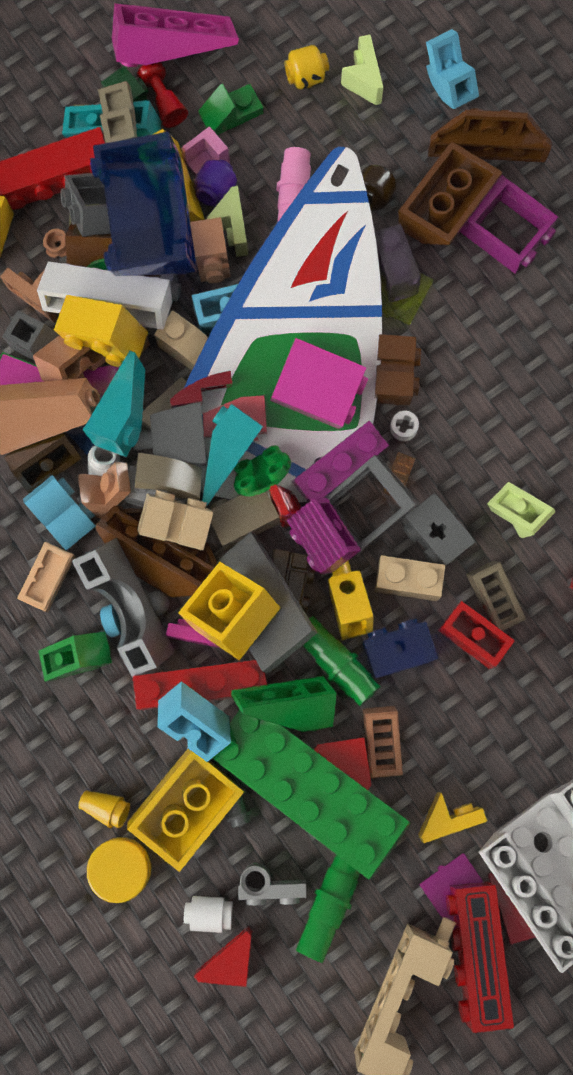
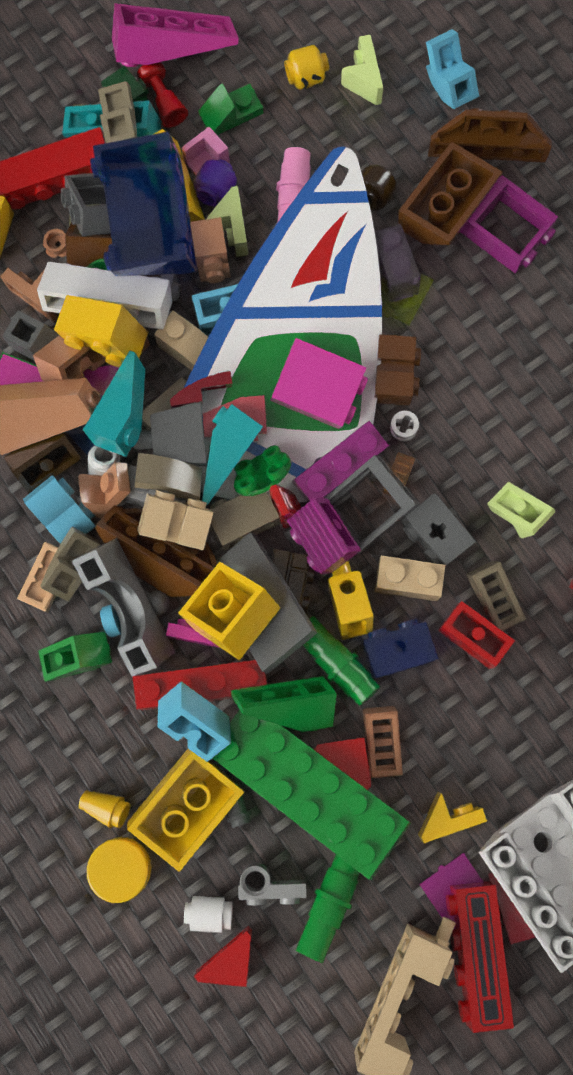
(61, 574): none -> dark tan slope

